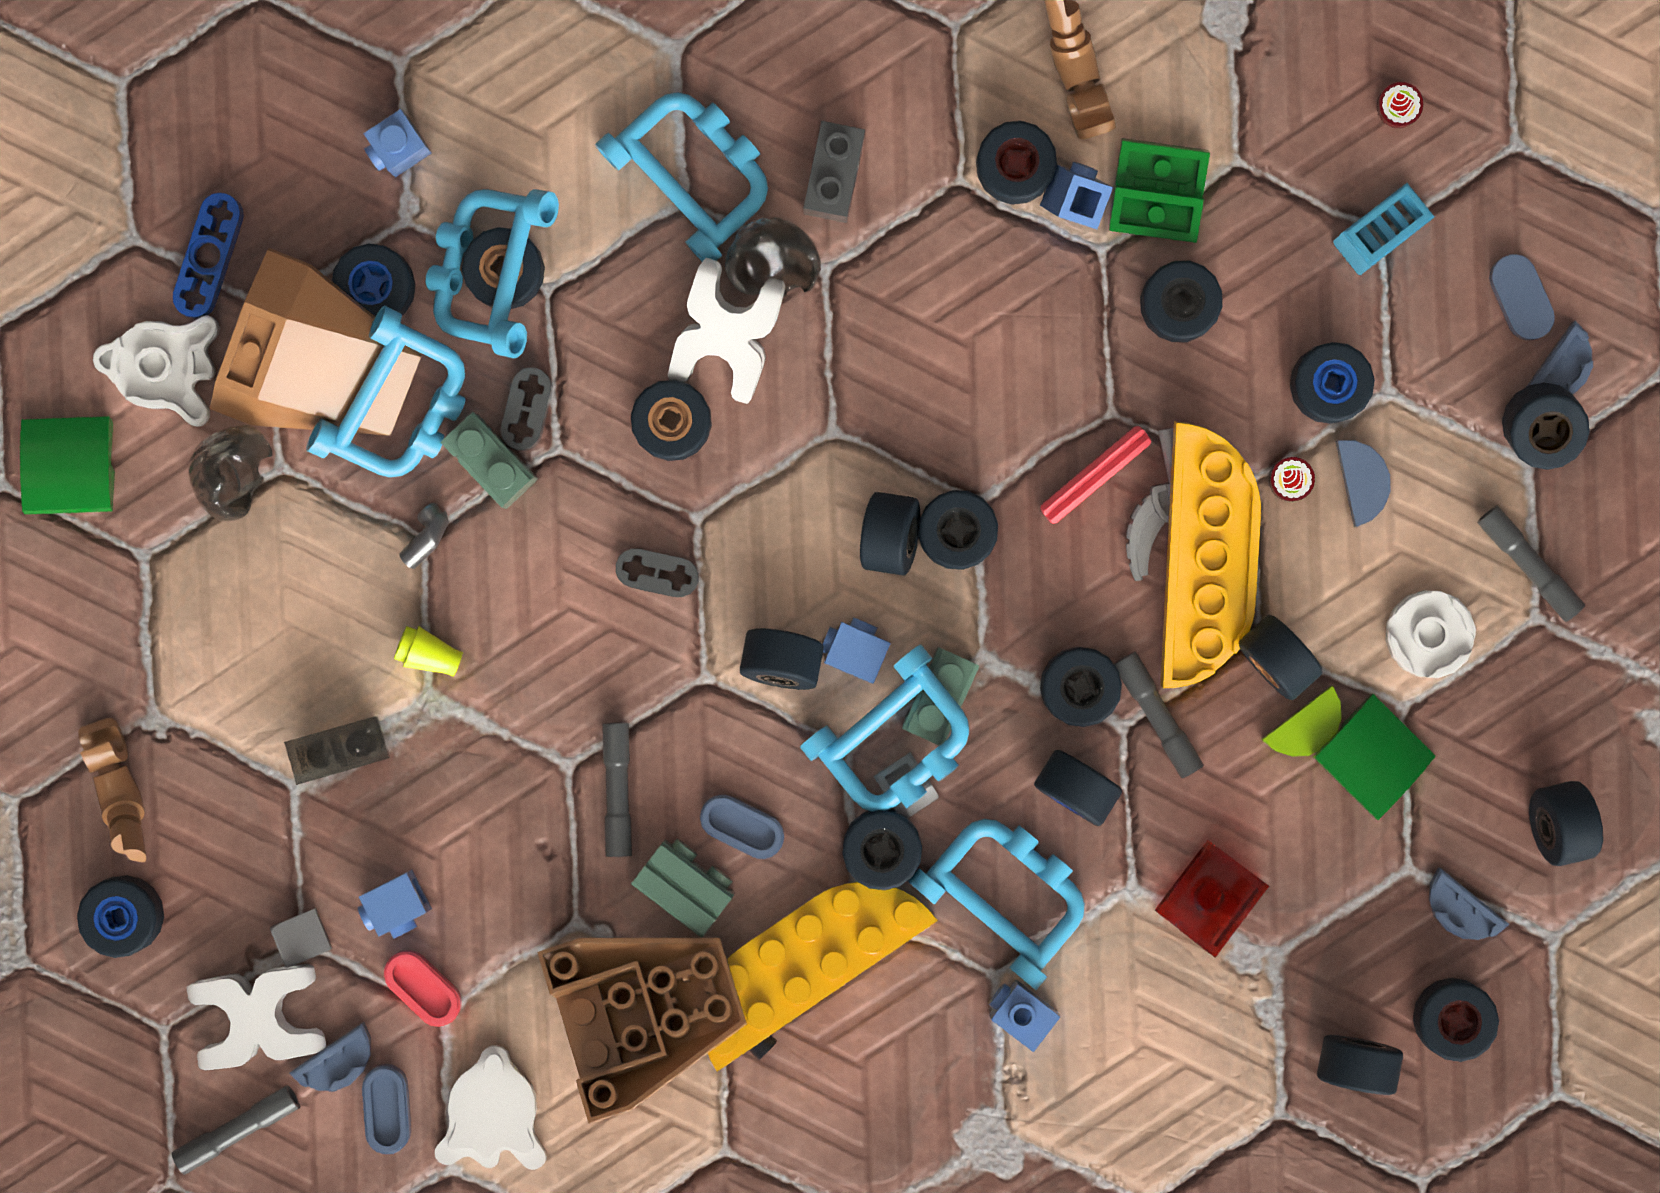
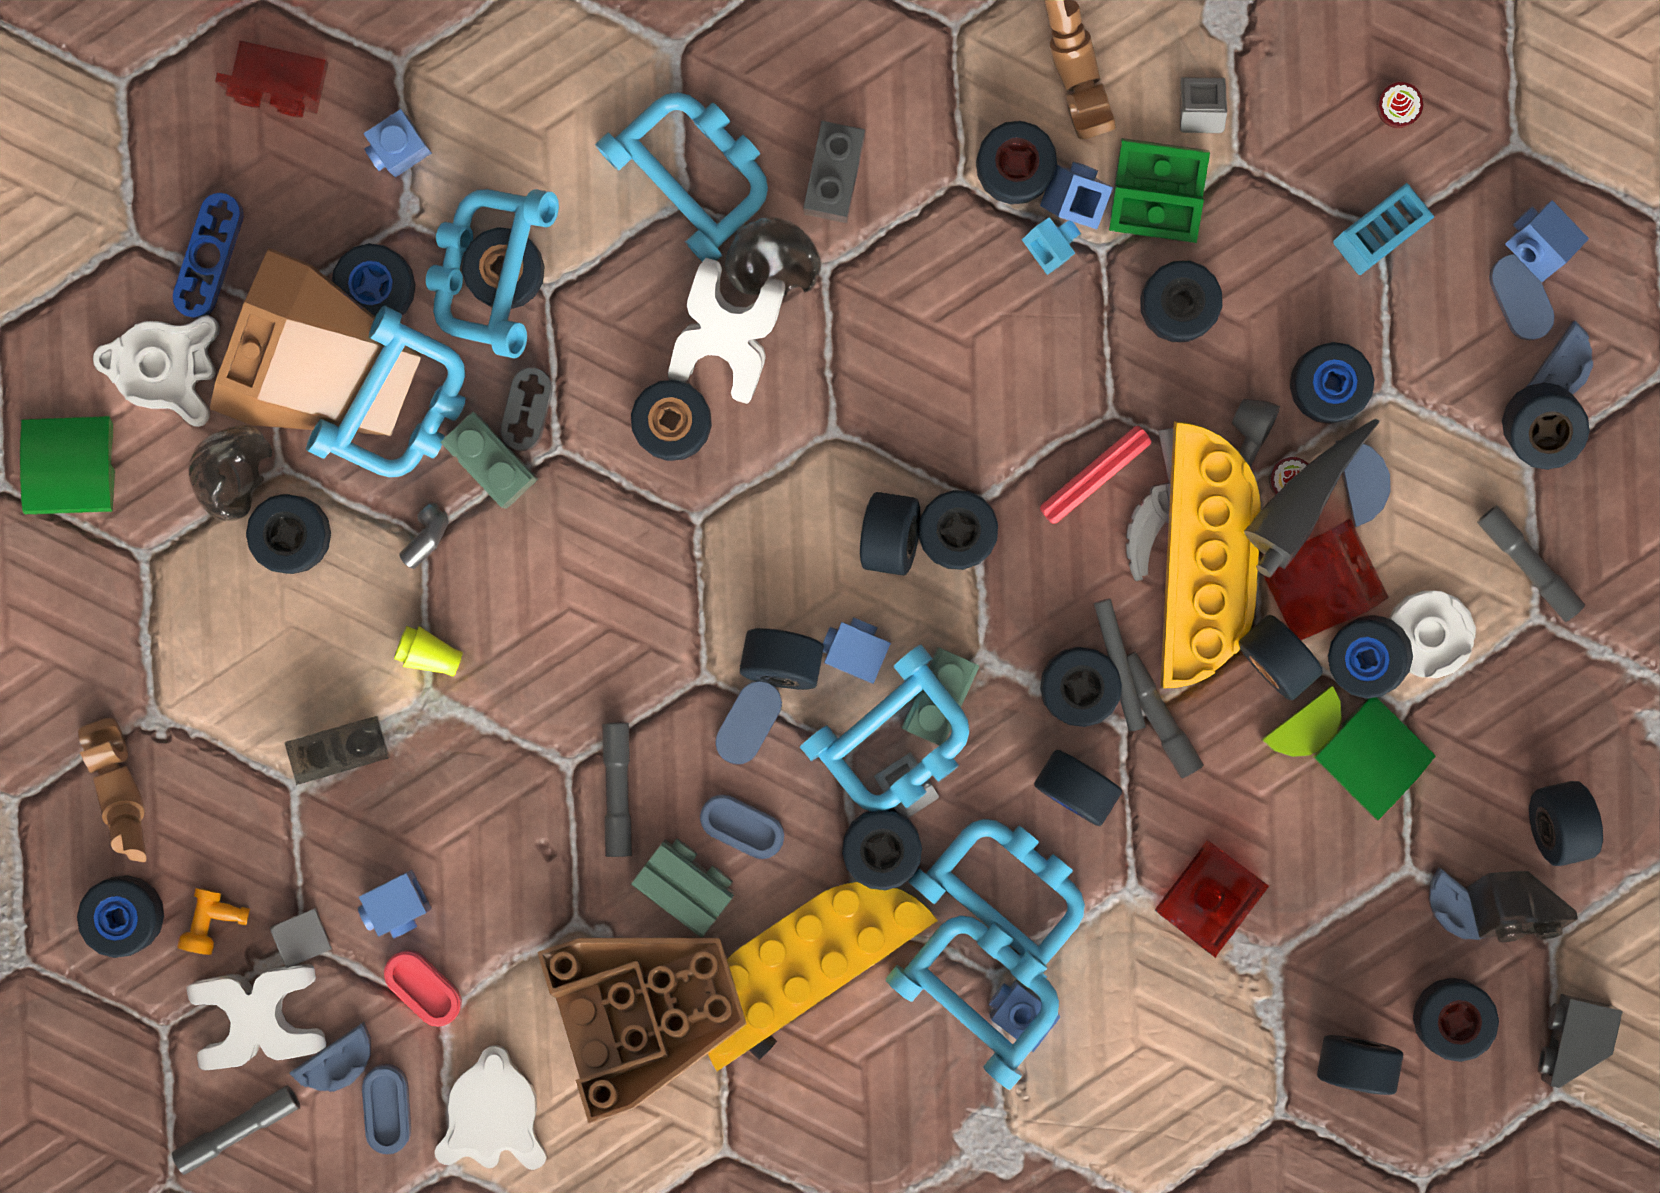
(209, 907): none -> light orange piece
(273, 537): none -> black wheel
(275, 77): none -> clear red bracket
(657, 561): dark grey beam -> none
(748, 722): none -> sand blue tile
(1026, 969): none -> medium azure bar
(1051, 244): none -> medium azure tile
(1117, 655): none -> dark grey bar
(1203, 105): none -> light grey slope
(1254, 421): none -> dark grey bar
(1294, 511): none -> dark grey piece
(1327, 582): none -> clear red bracket
(1379, 643): none -> black wheel
(1516, 906): none -> clear smoke slope
(1545, 239): none -> medium blue brick
(1580, 1038): none -> dark grey slope

